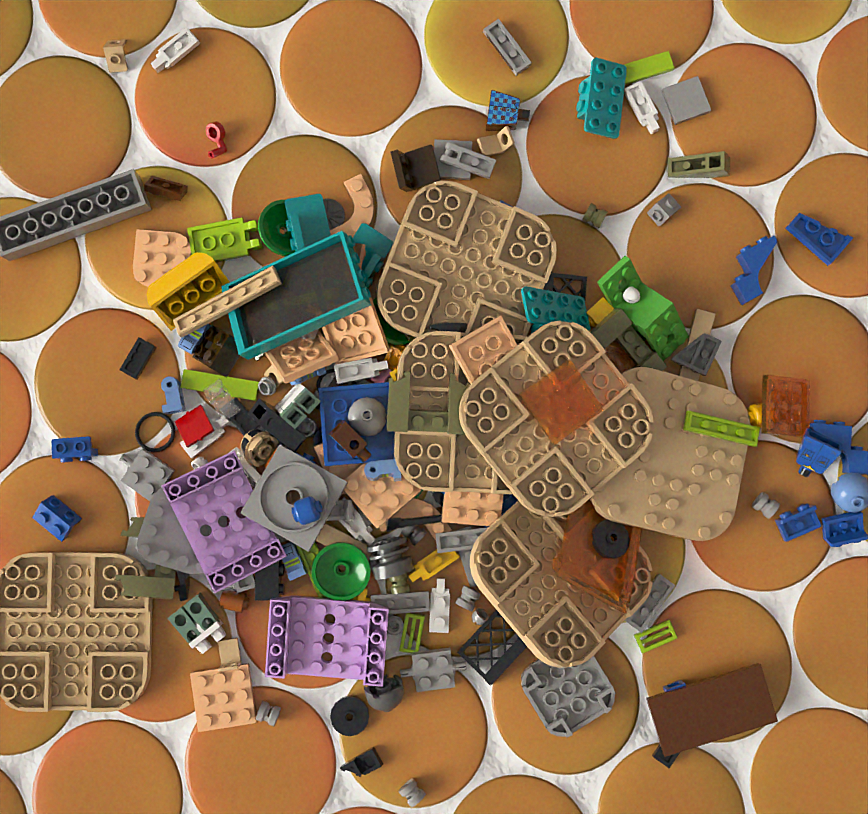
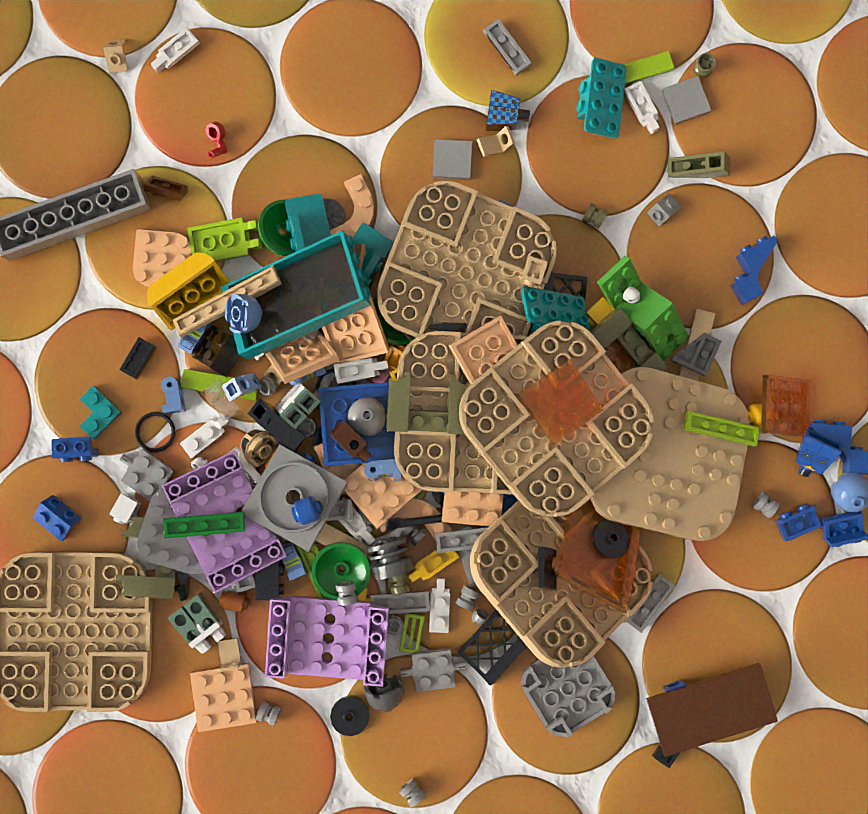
(103, 412): none -> teal plate
(125, 508): none -> white brick
(194, 426): red piece -> none
(204, 524): none -> green tile
(241, 386): none -> medium blue leg
(242, 420): black plate -> none
(243, 313): none -> medium blue cylinder
(346, 593): none -> light grey wheel
(363, 763): black slope -> none
(415, 168): dark brown bracket -> none
(468, 160): light grey plate -> none
(533, 272): none -> tan bracket
(546, 575): none -> black tile
(649, 630): lime tile -> none
(706, 61): none -> olive wheel
(819, 239): blue wing -> none

